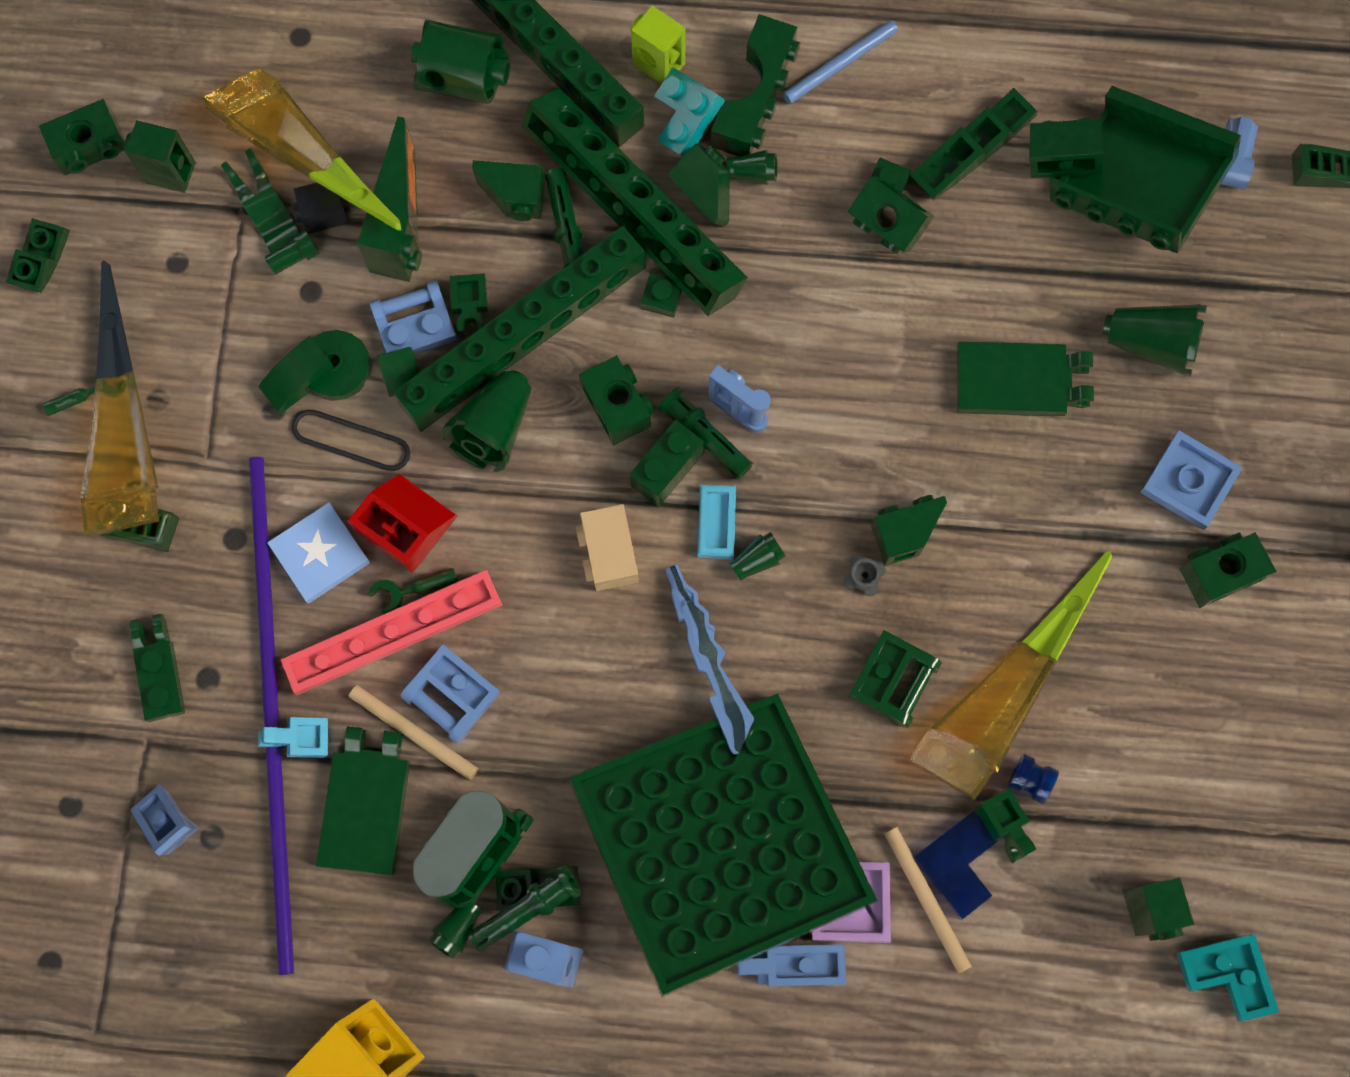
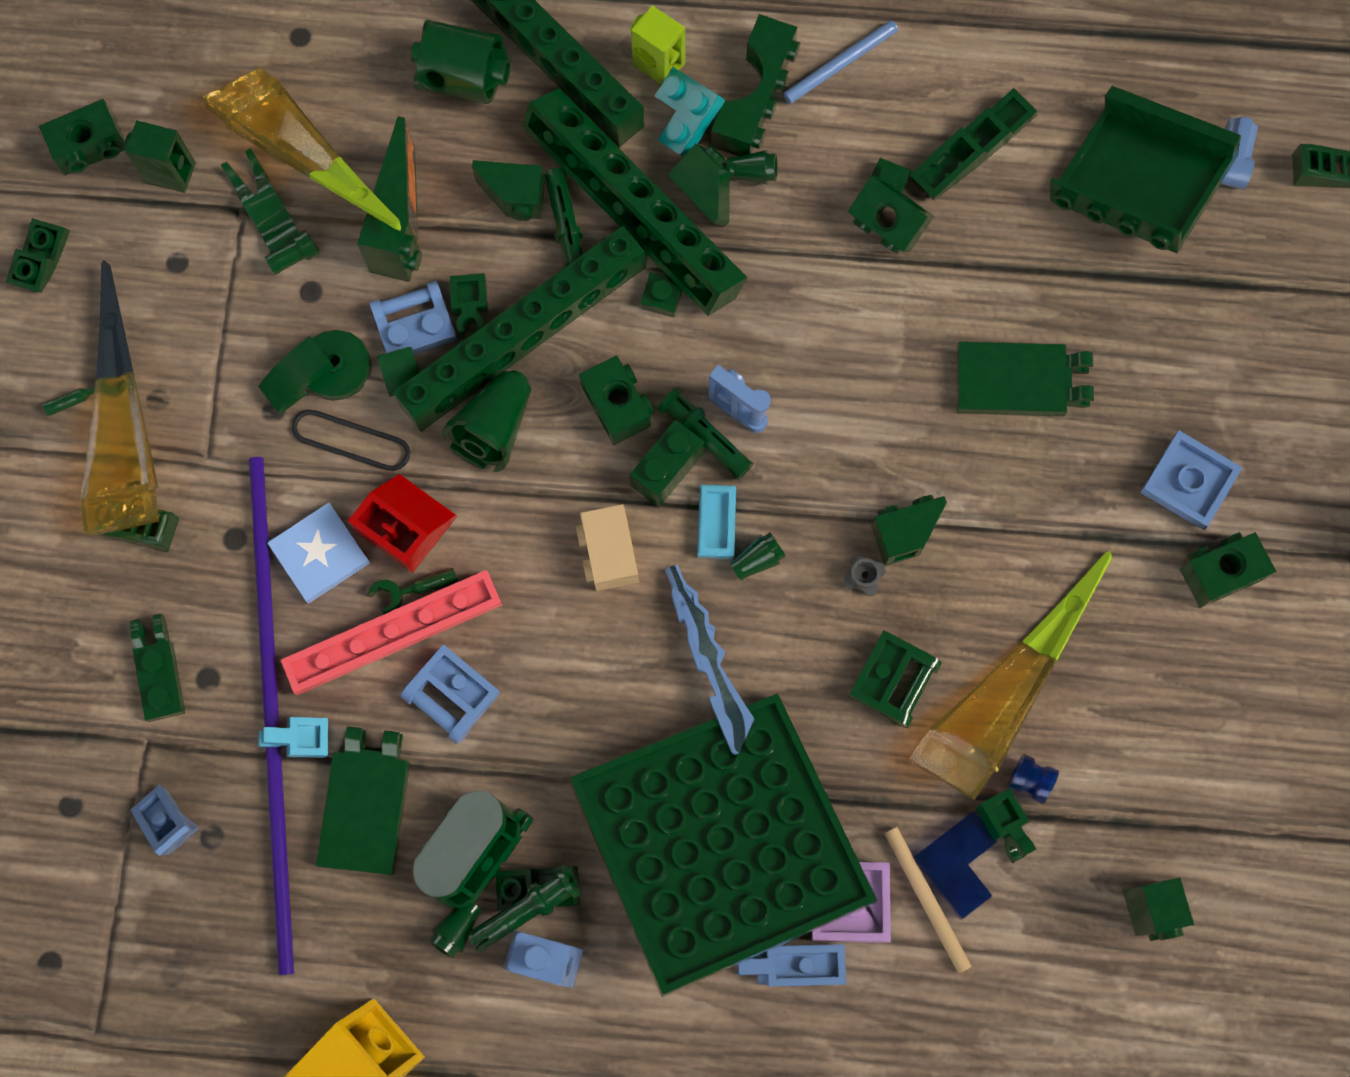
(318, 208): black brick -> none
(413, 732): tan bar -> none
(1066, 148): dark green brick -> none
(1158, 333): dark green cone -> none
(1237, 965): teal plate -> none

